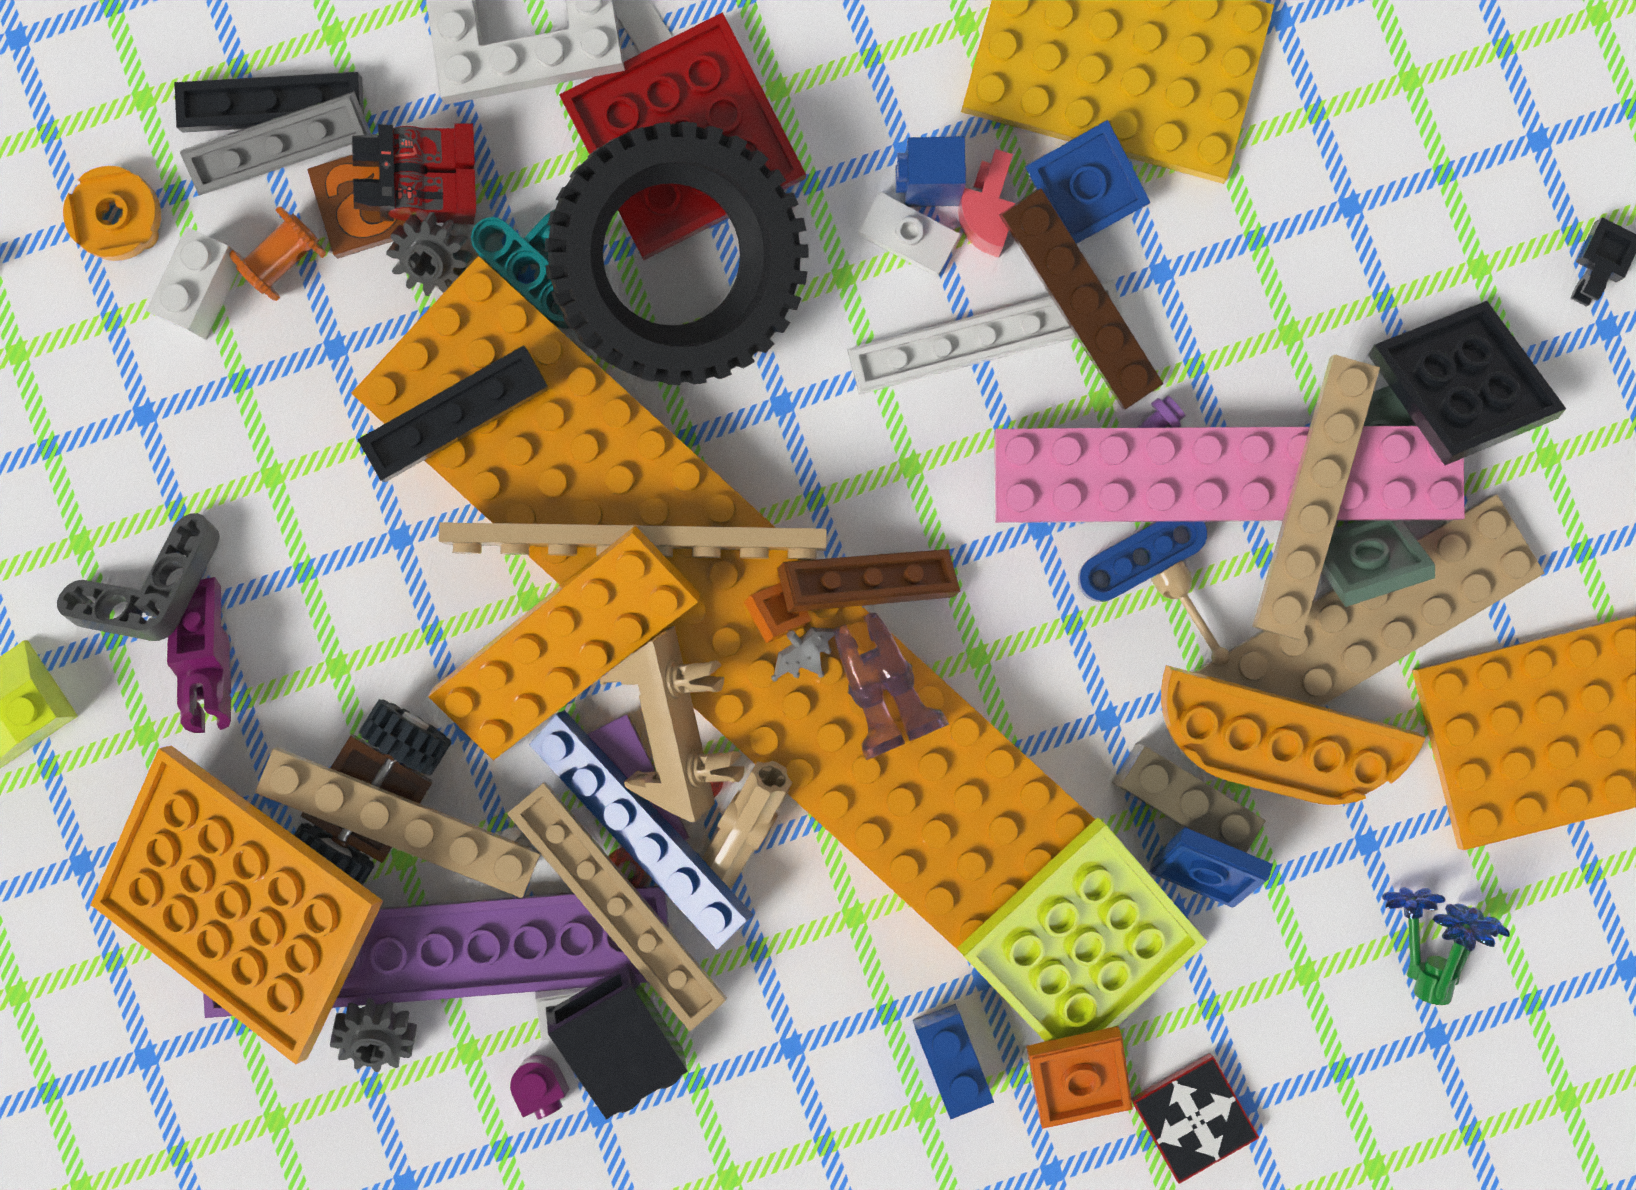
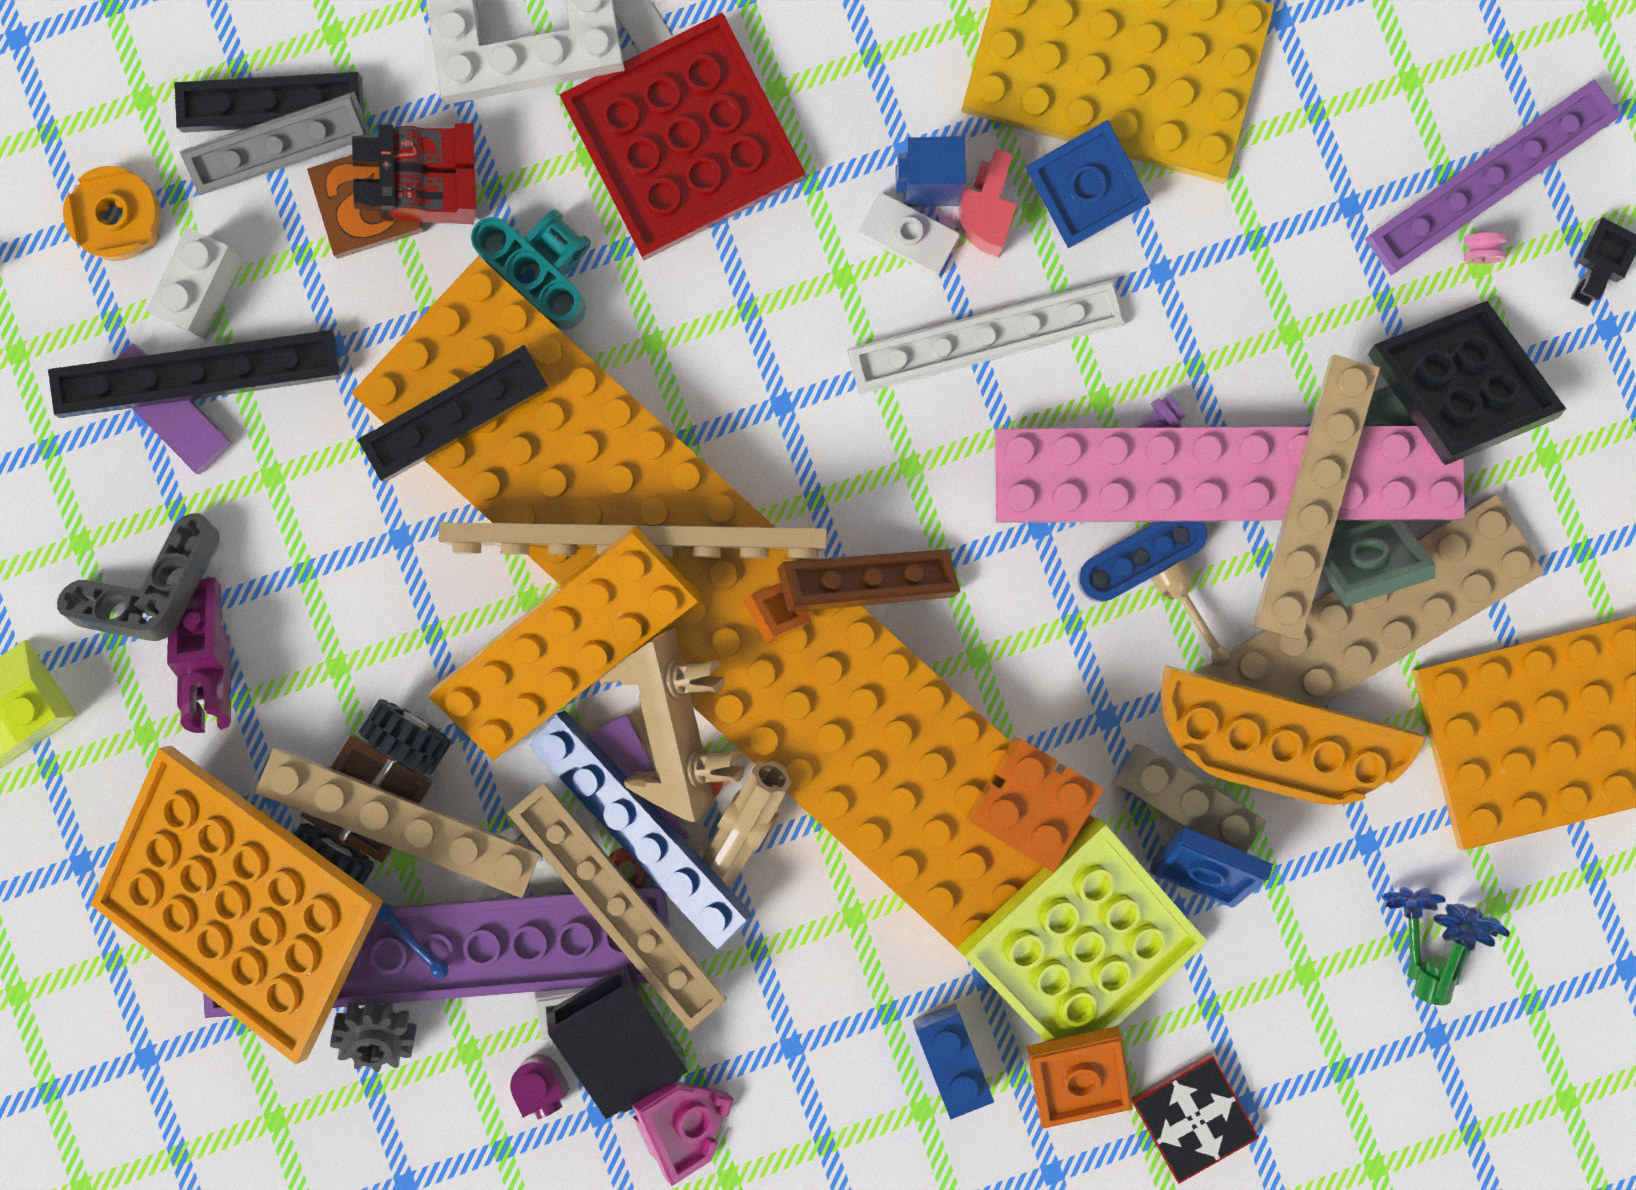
(183, 427): none -> medium lavender tile
(194, 374): none -> black plate
(277, 254): orange hose -> none
(428, 253): dark grey gear -> none
(438, 968): none -> blue hinge
(681, 1126): none -> dark pink plate
(765, 236): black tyre -> none
(803, 652): light grey piece -> none
(880, 671): piece -> none
(1036, 806): none -> orange piece
(1081, 298): reddish brown plate -> none
(1485, 248): none -> bright pink bush
(1492, 177): none -> medium lavender plate

